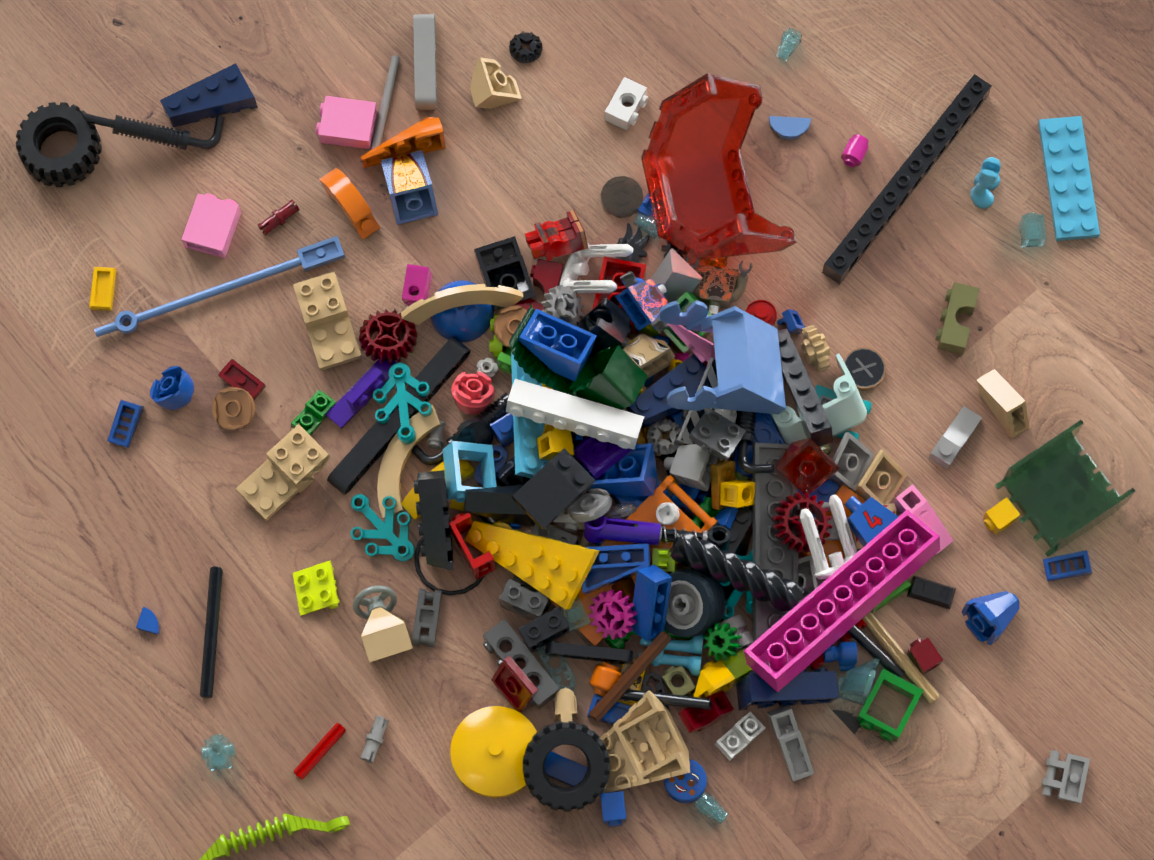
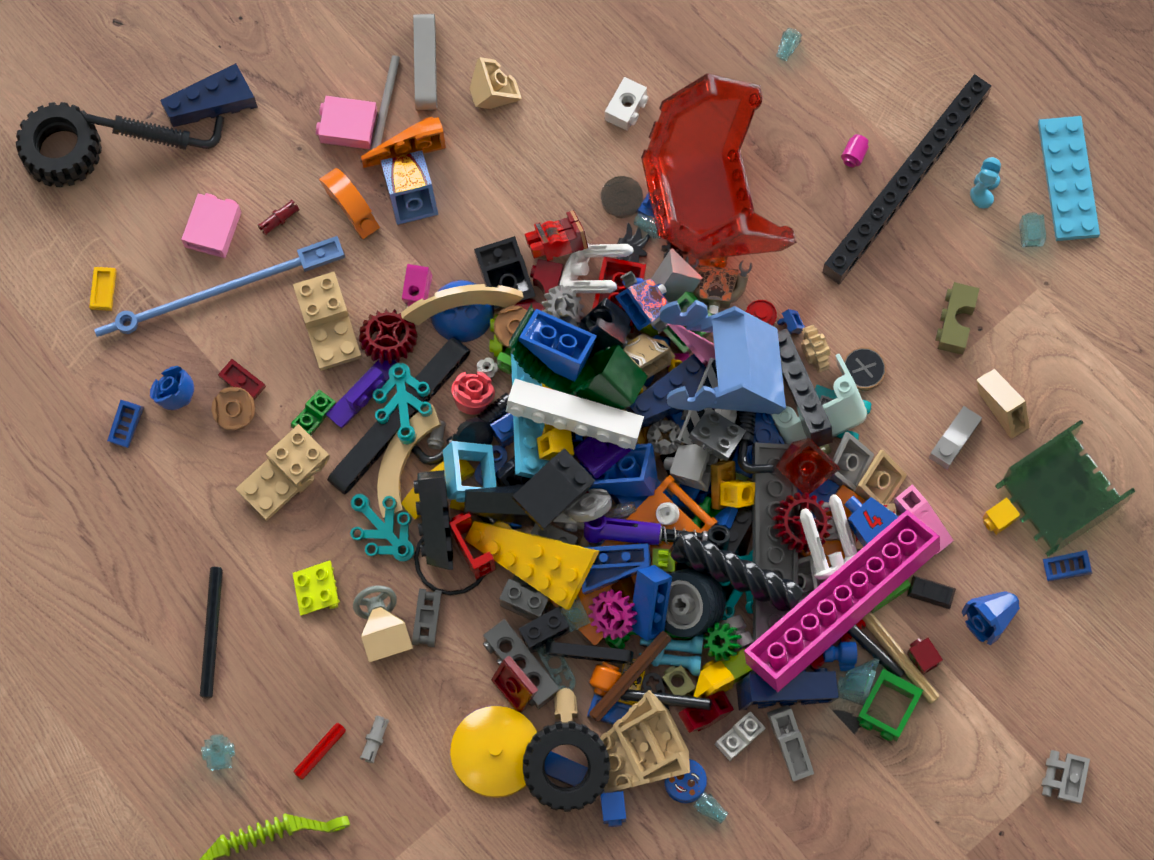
(148, 622): blue tile -> none
(525, 55): black gear -> none
(789, 127): medium blue tile -> none

